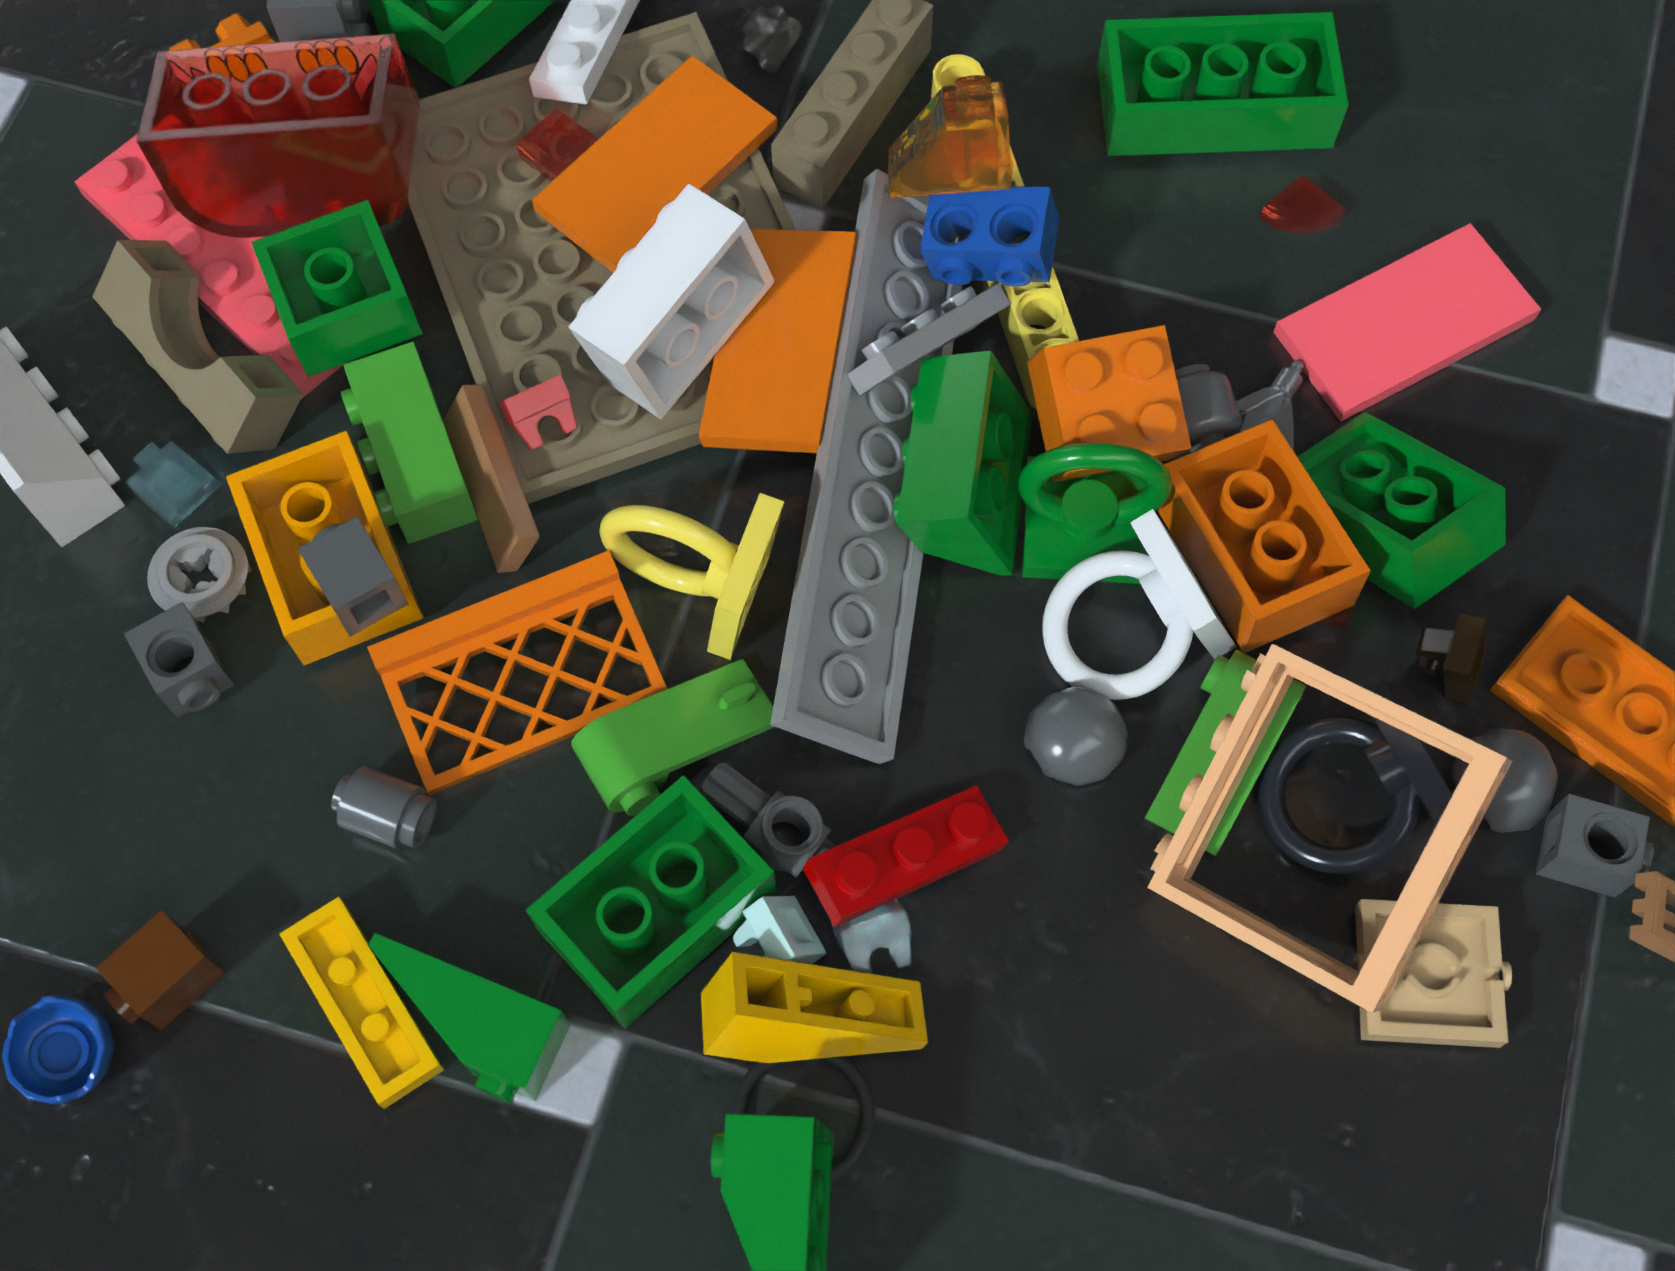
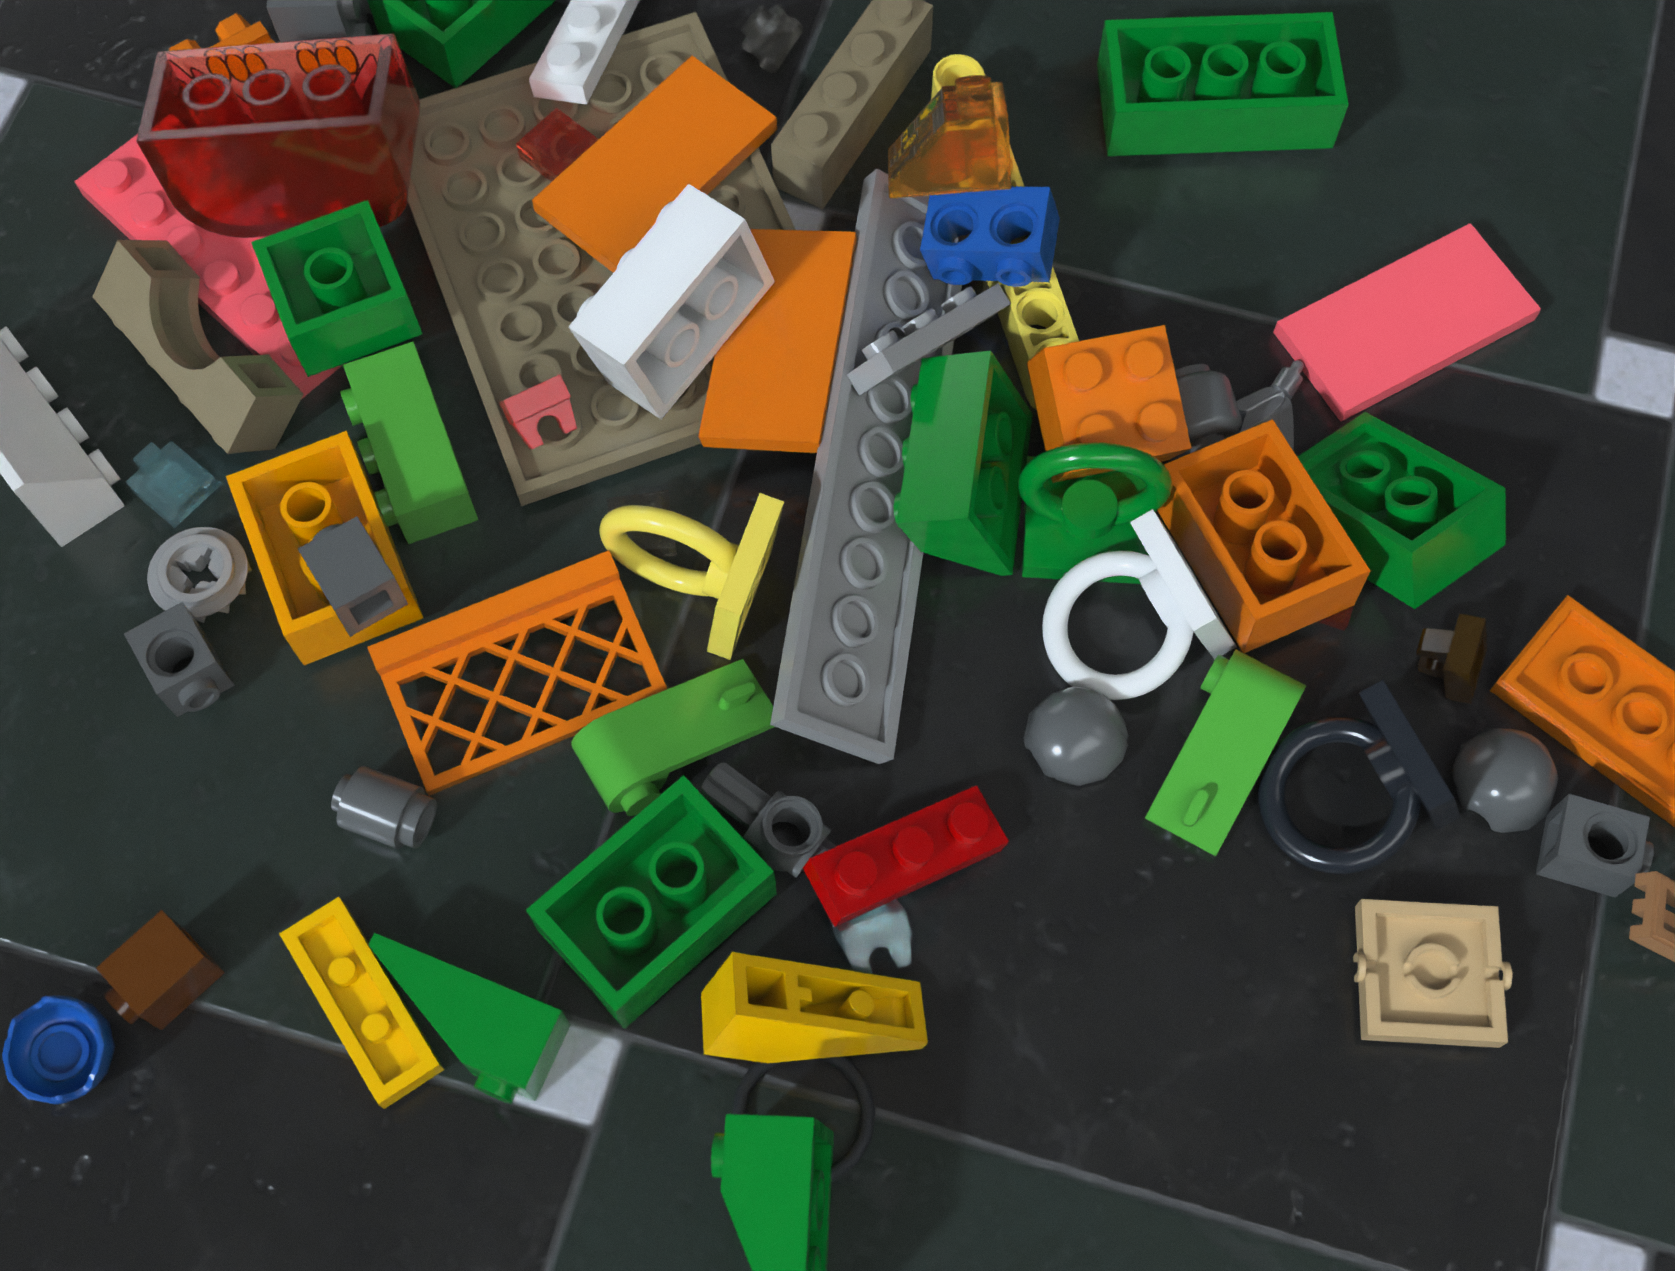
(490, 478): medium nougat tile -> none
(780, 929): light aqua tile -> none
(1210, 795): light nougat window -> none
(1302, 208): clear red tile -> none

